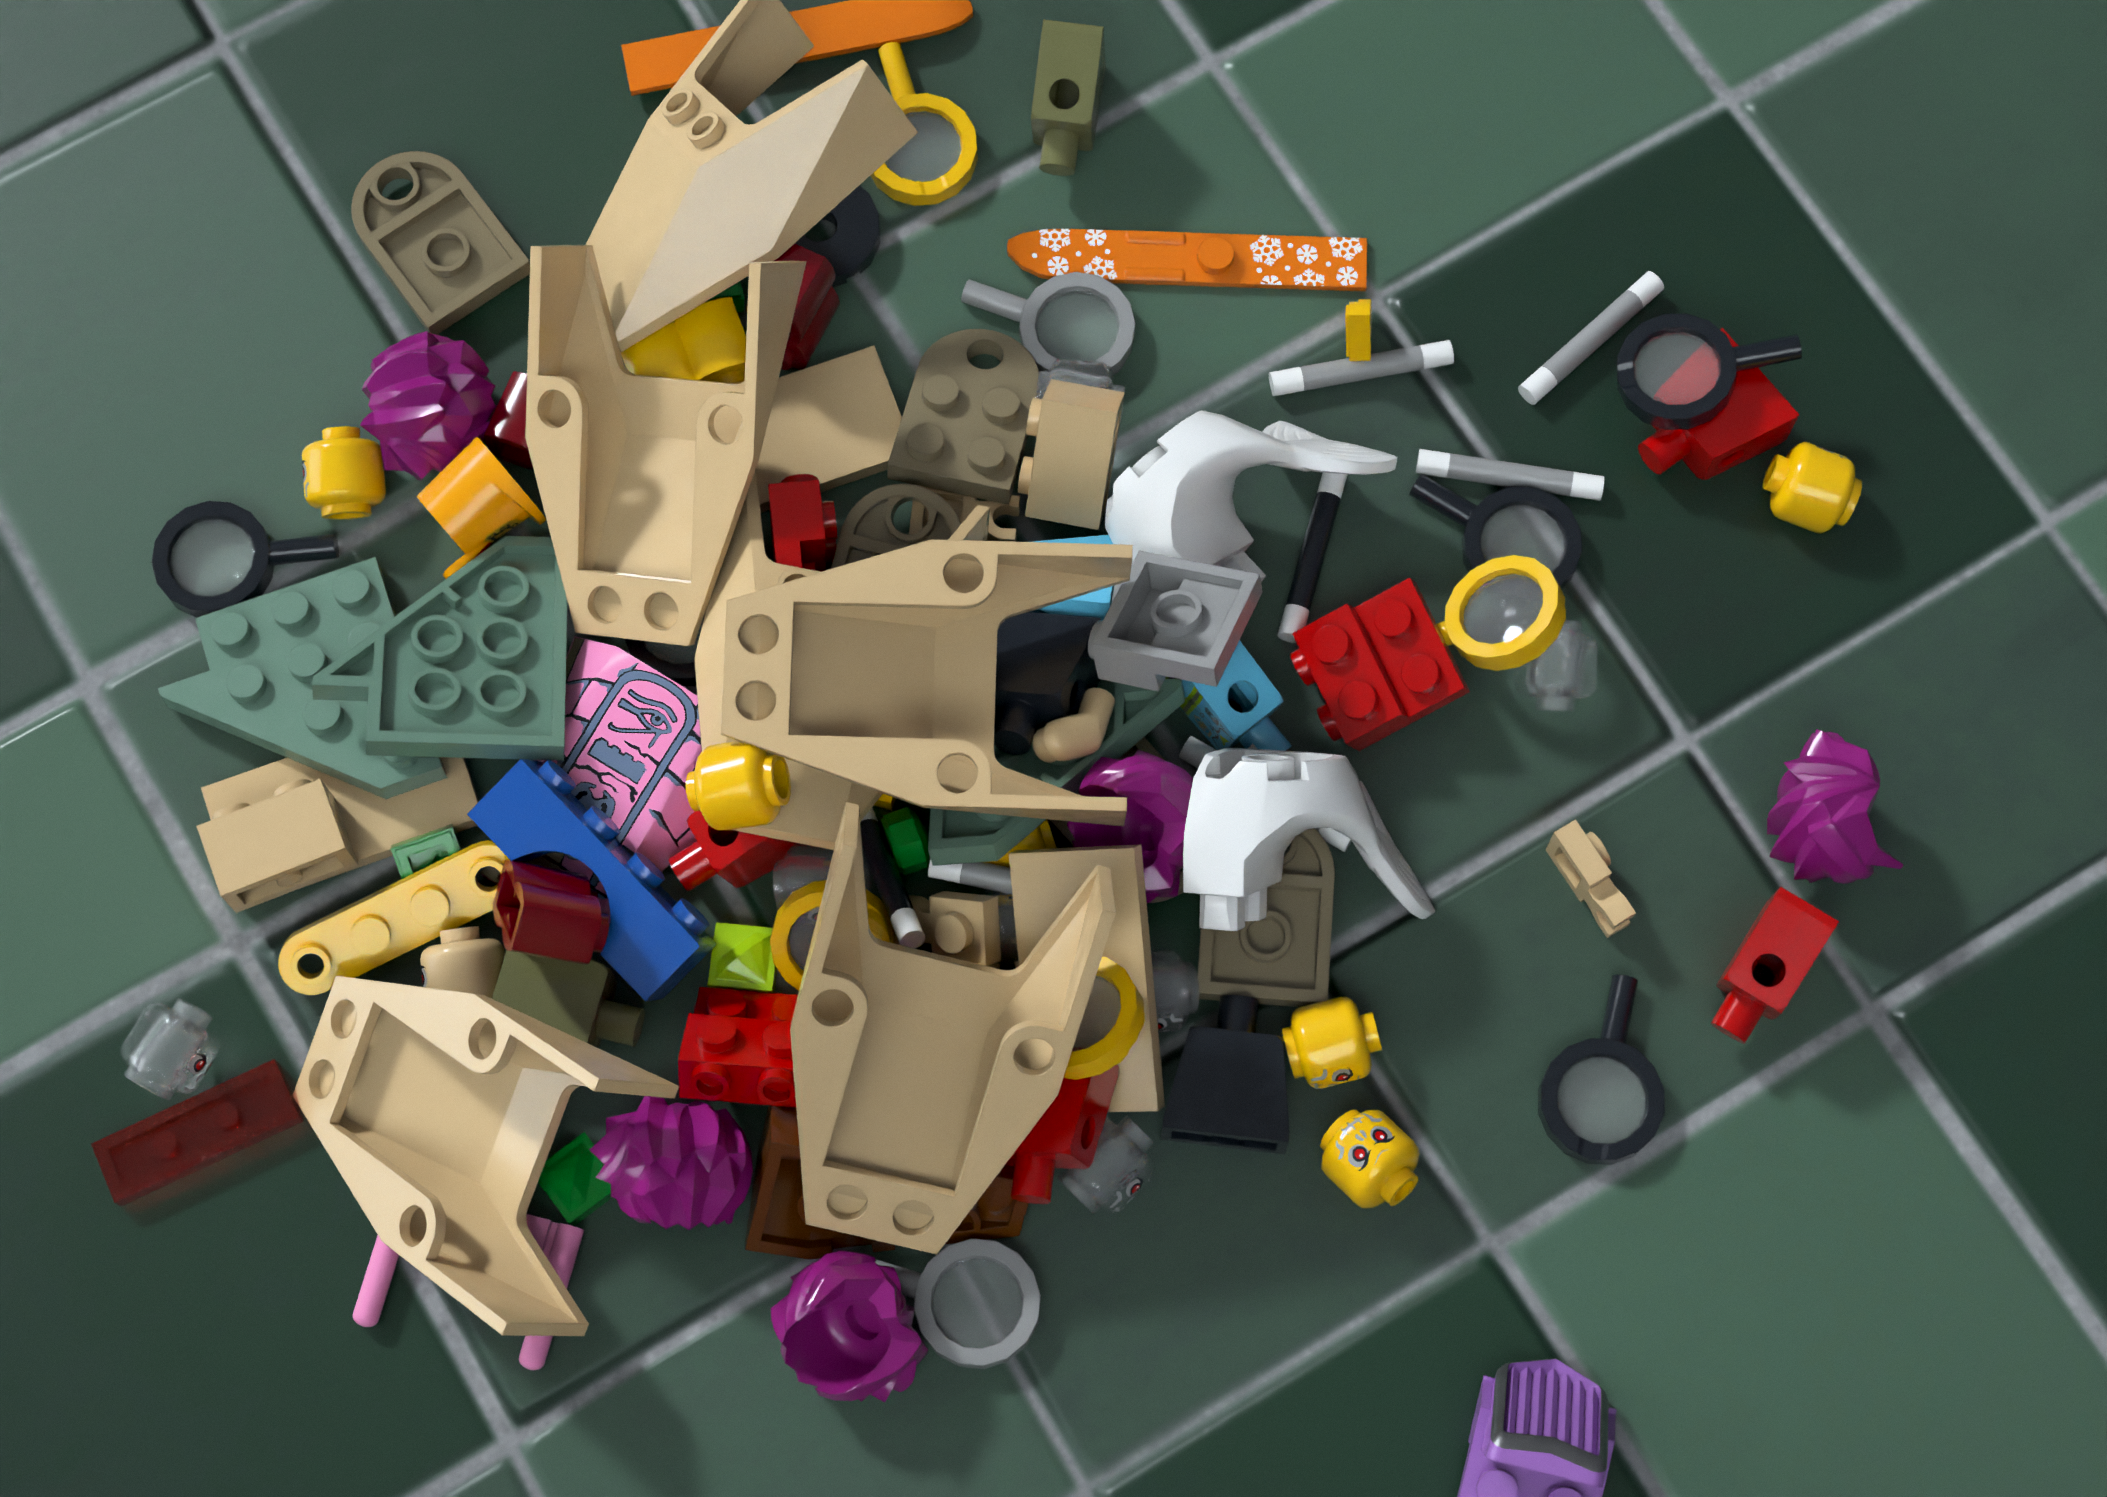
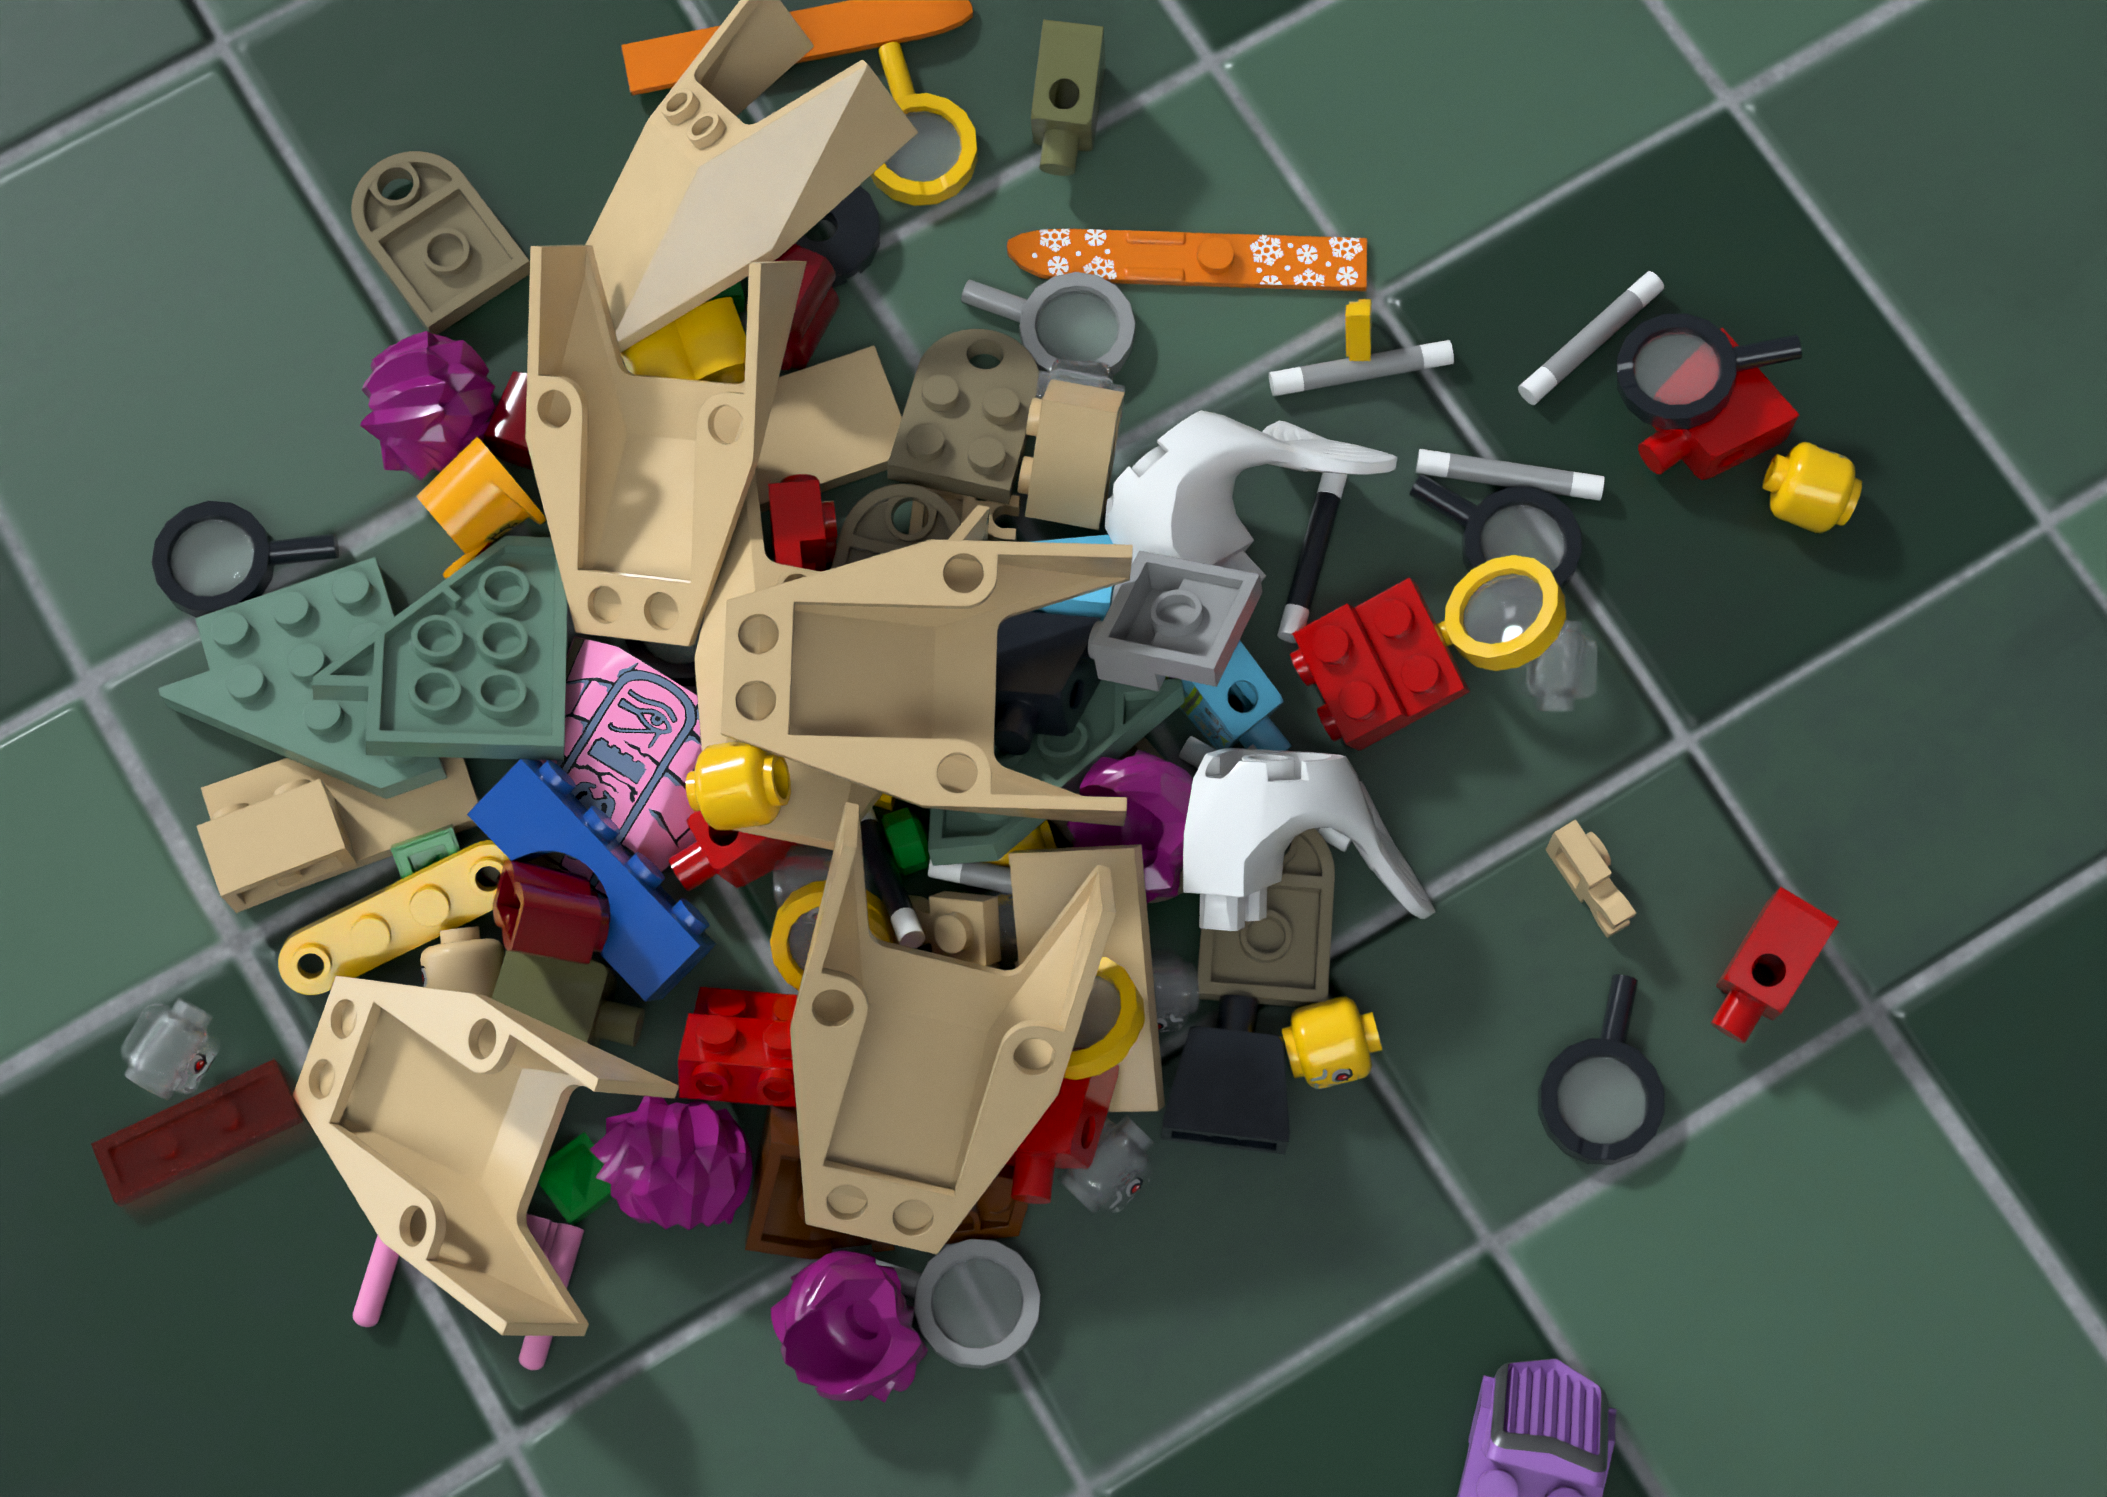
(343, 474): yellow head -> none
(742, 958): lime tile -> none
(1078, 733): tan arm -> none
(1370, 1158): yellow head -> none
(1826, 813): magenta hair -> none

